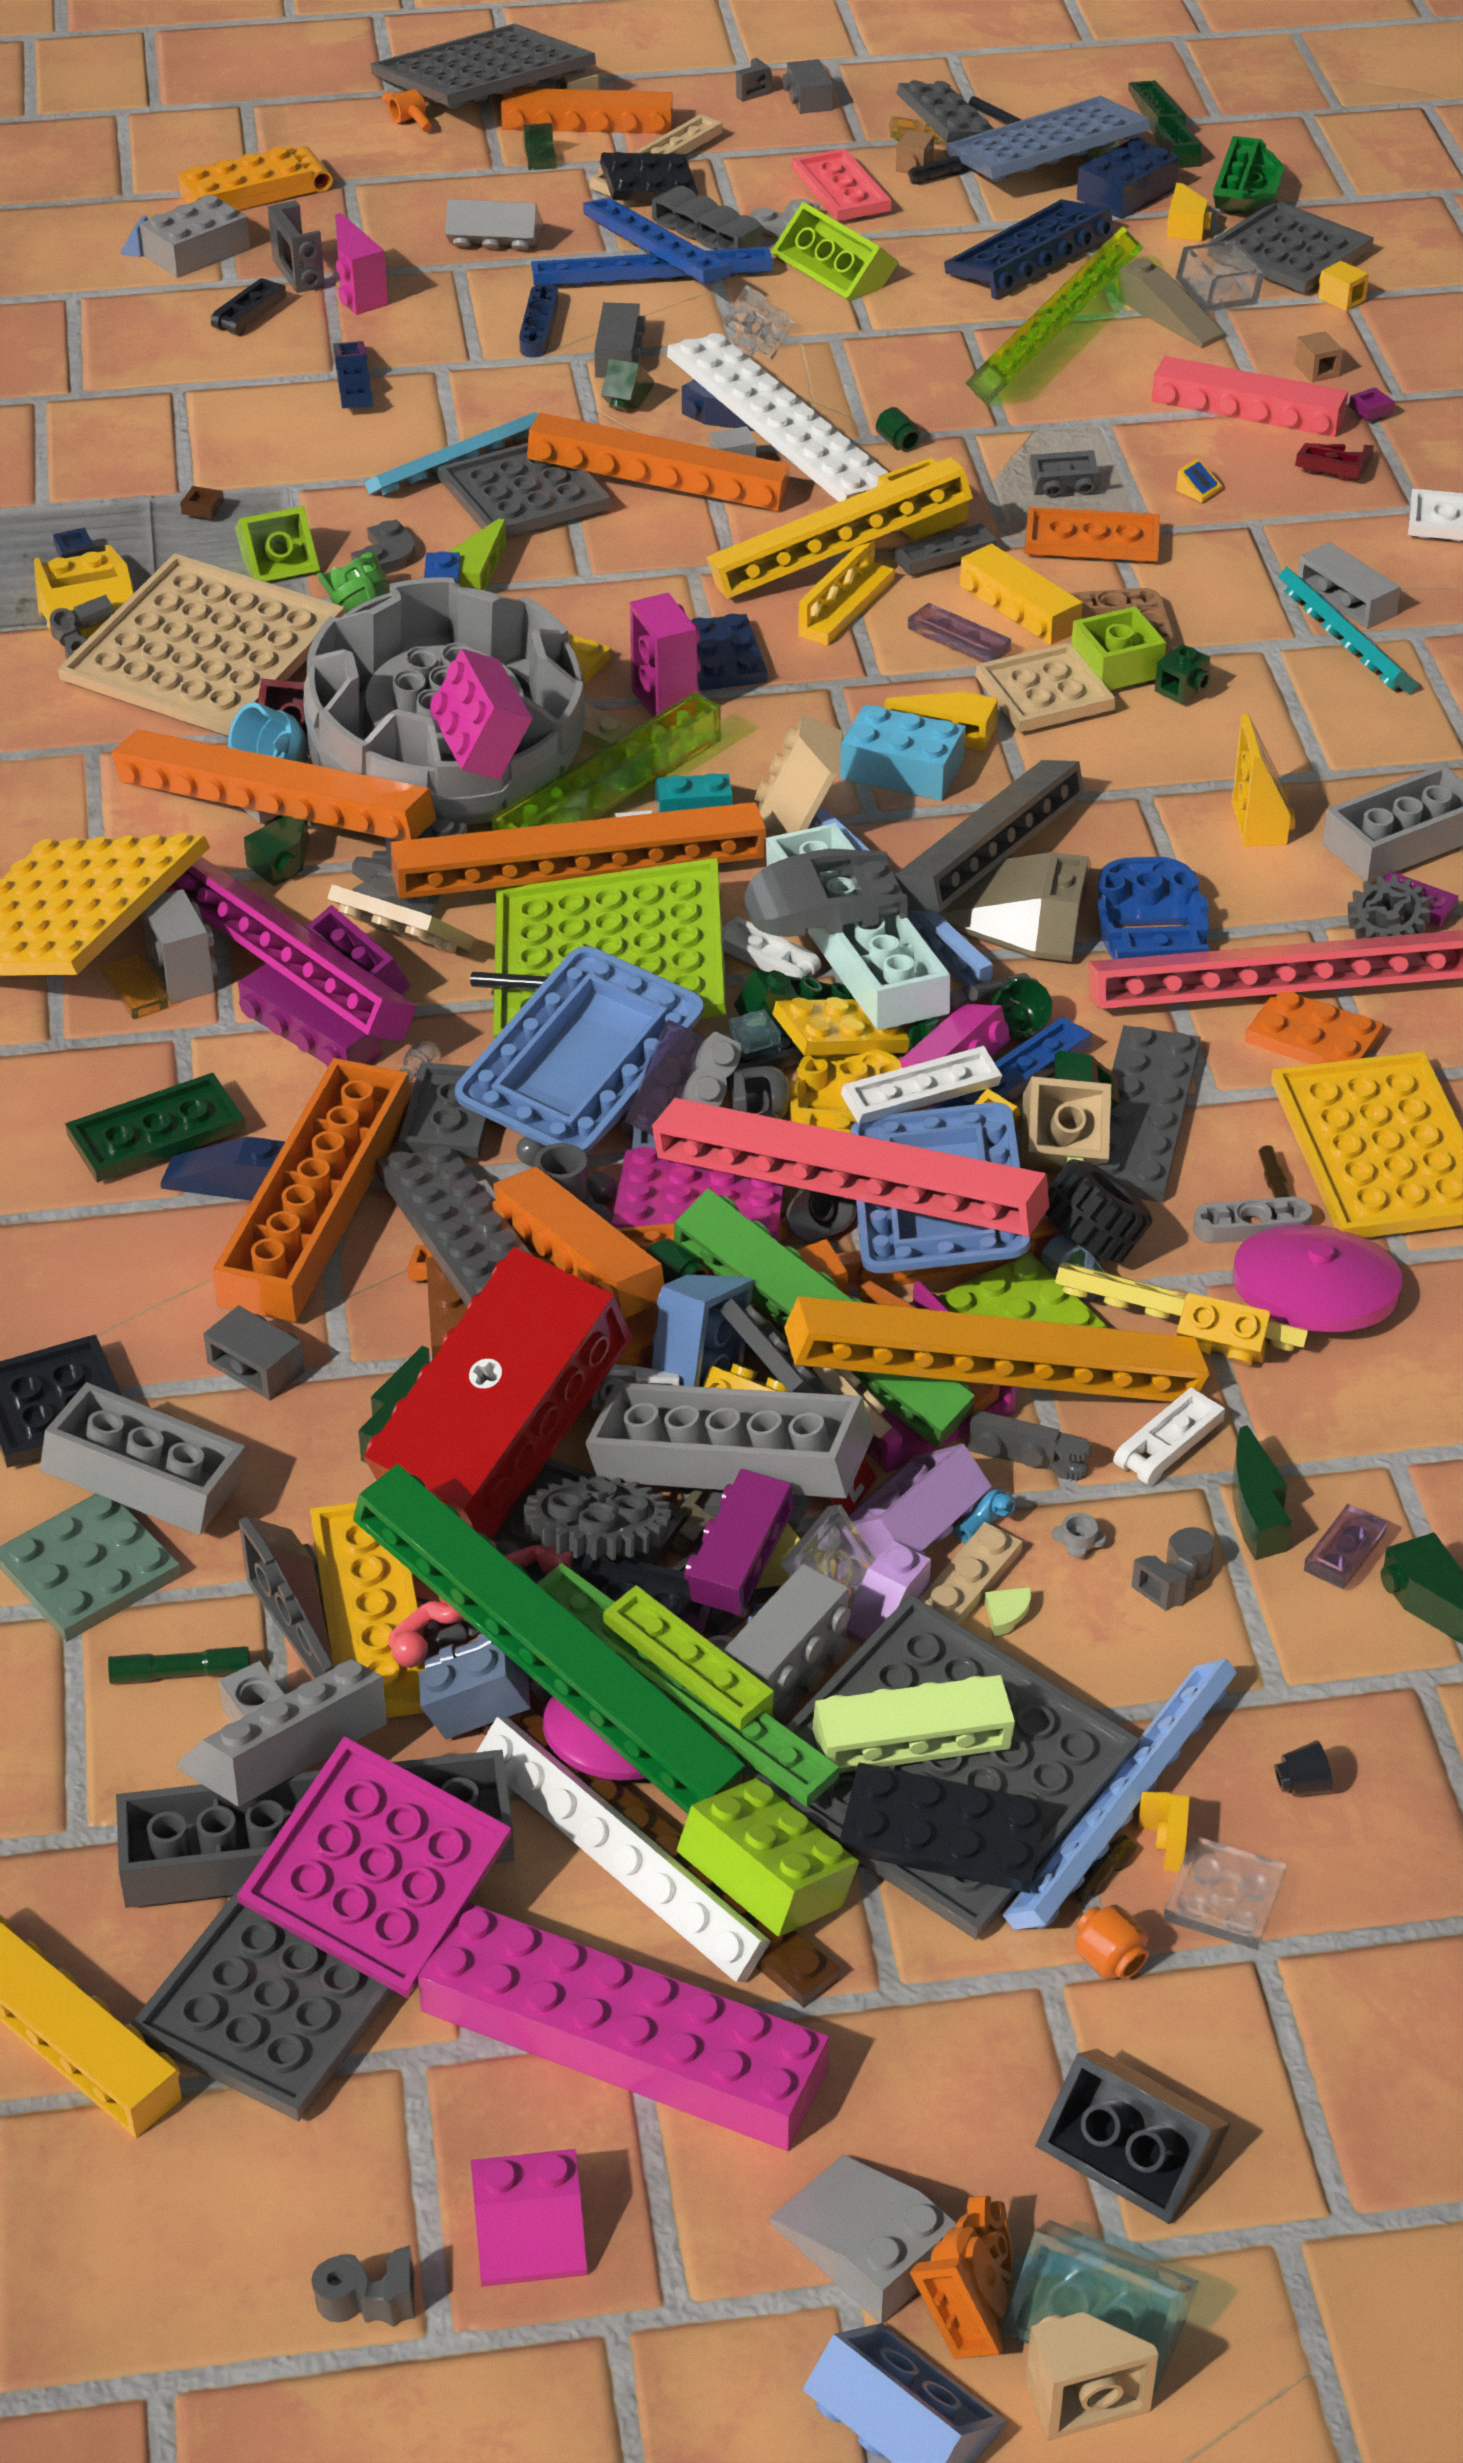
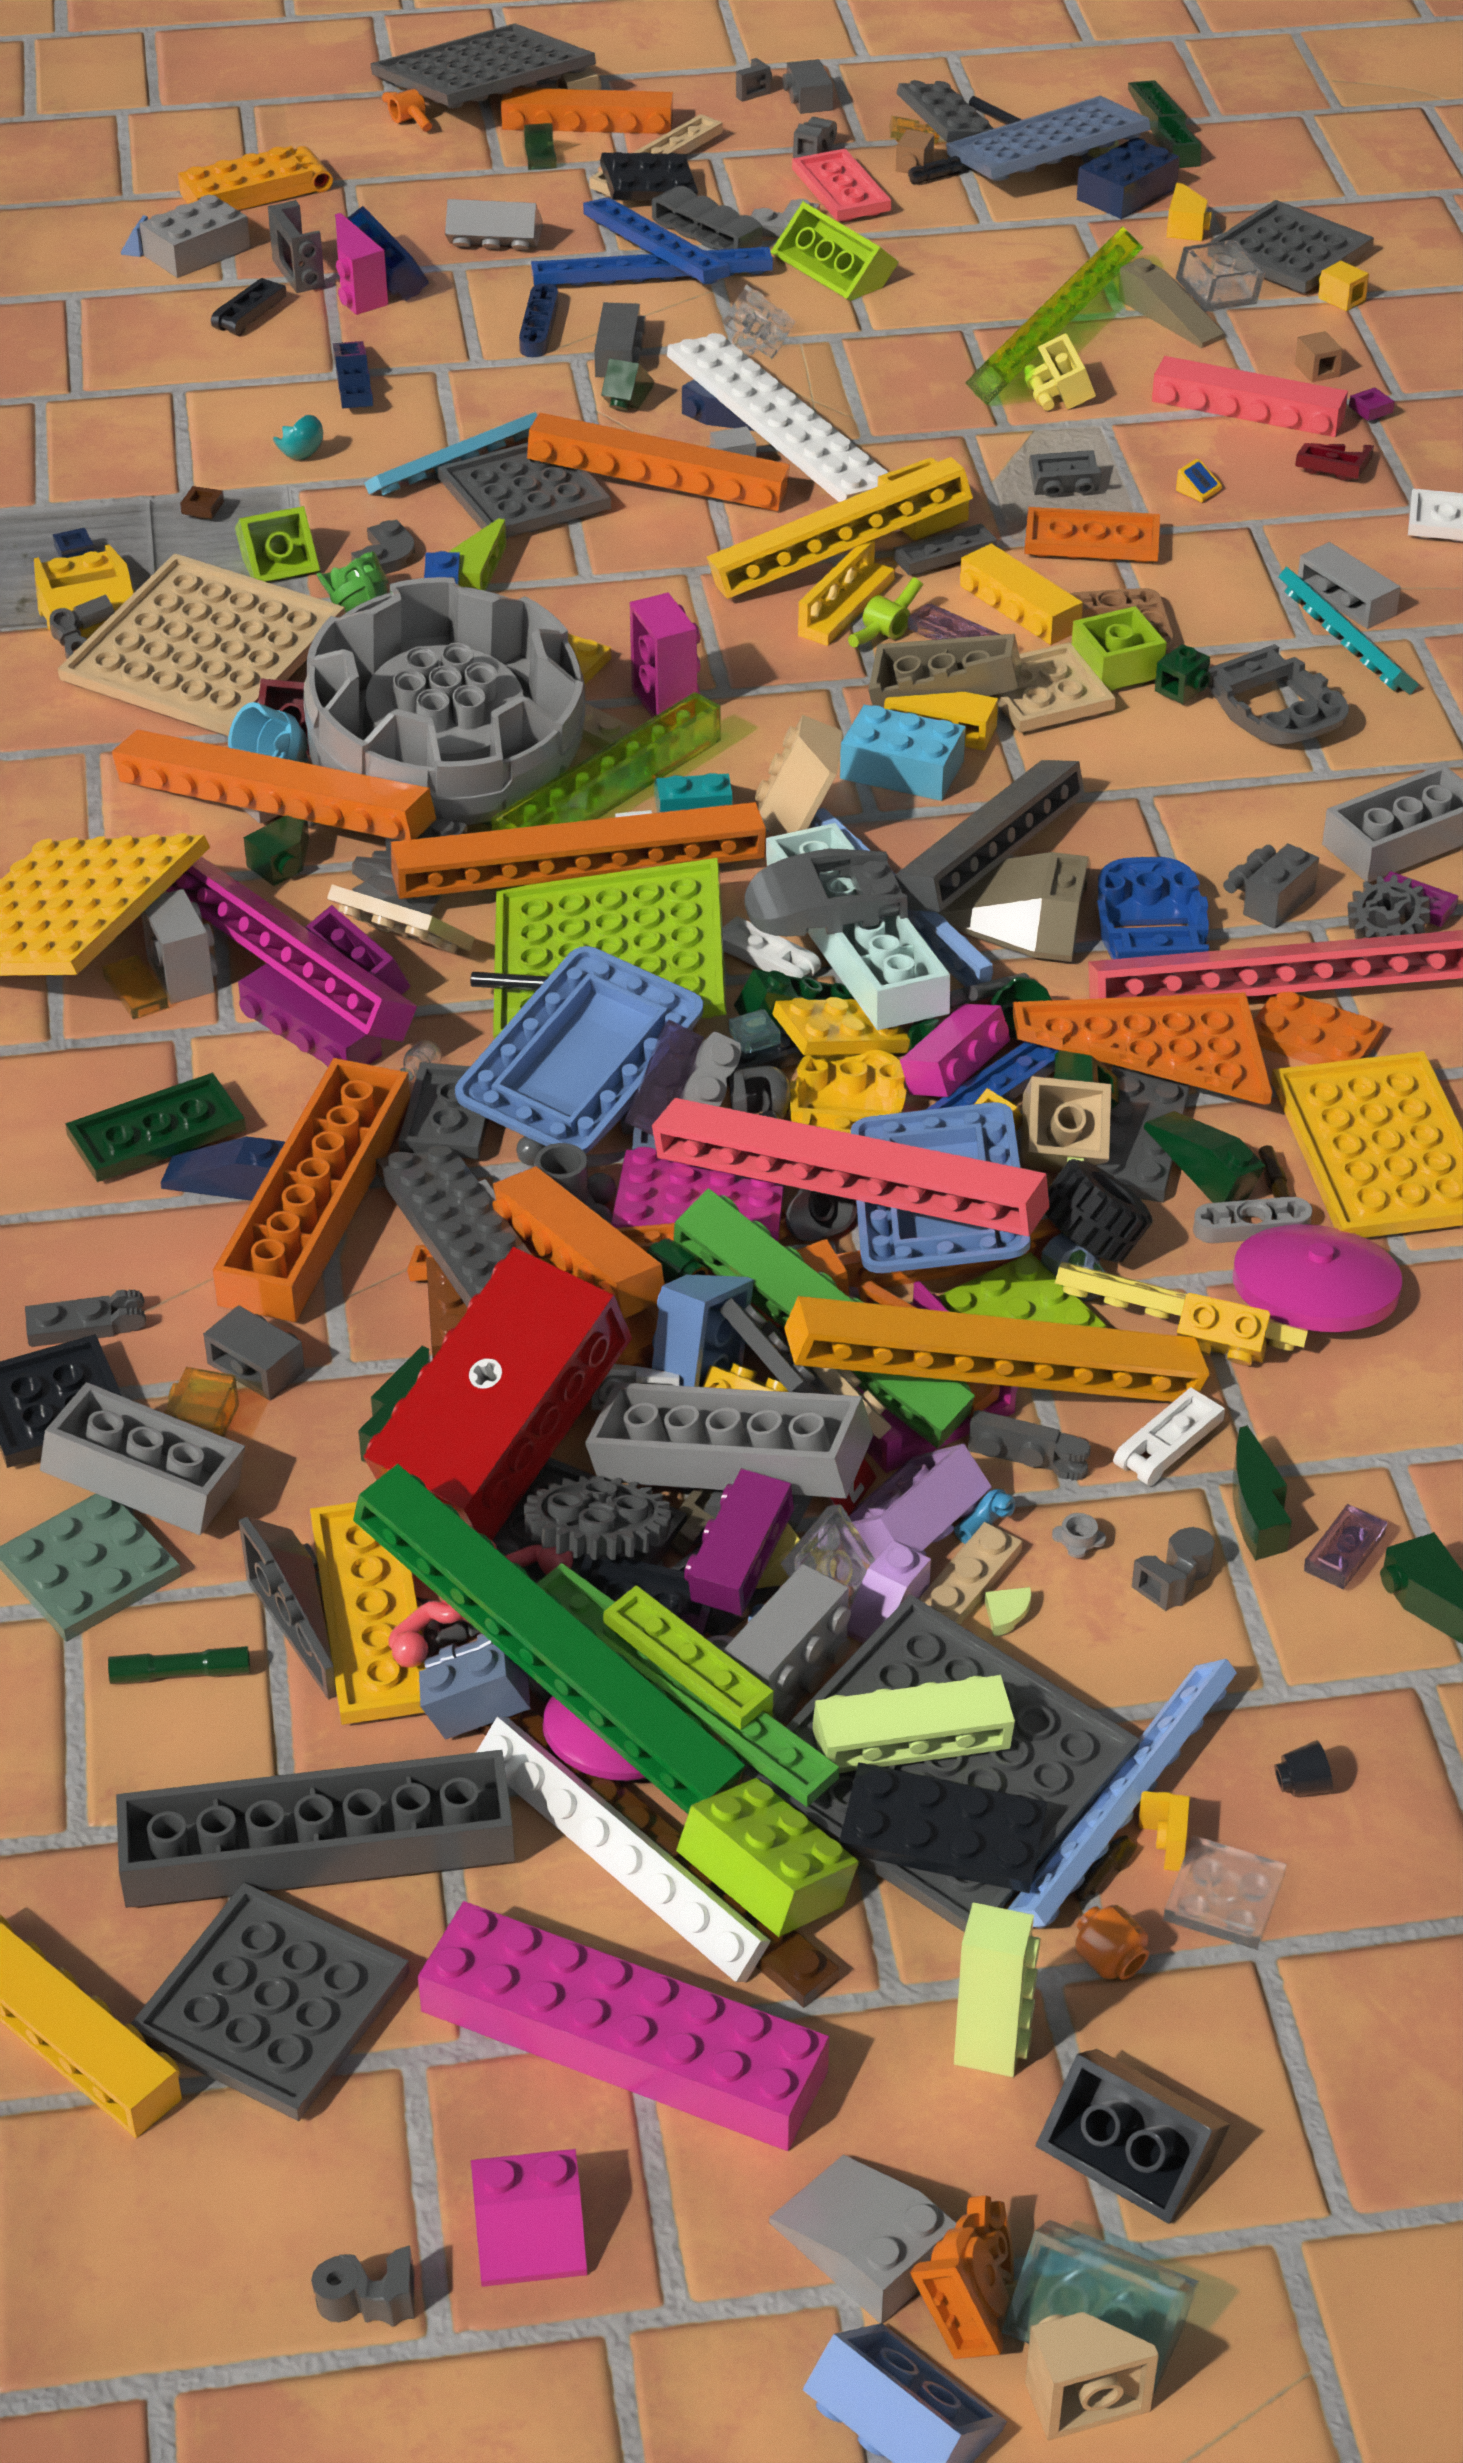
(84, 1317): none -> dark grey hinge
(204, 1399): none -> clear yellow brick
(247, 1691): light grey brick -> none
(288, 1733): light grey slope -> none
(302, 438): none -> teal hair
(374, 1866): dark pink plate -> none
(402, 271): none -> clear blue brick
(480, 714): dark pink brick -> none
(728, 653): dark blue plate -> none
(814, 136): none -> dark grey leg
(886, 616): none -> lime piece
(898, 429): dark green brick -> none
(921, 1084): white plate -> none
(945, 666): none -> dark tan wedge
(996, 1990): none -> yellowish green brick
(1033, 246): dark blue bracket -> none
(1066, 374): none -> light yellow brick
(1177, 1037): none -> orange wing
(1209, 1157): none -> dark green slope
(1247, 176): green wedge -> none
(1258, 795): yellow slope -> none
(1274, 882): none -> dark grey brick
(1316, 715): none -> dark grey slope

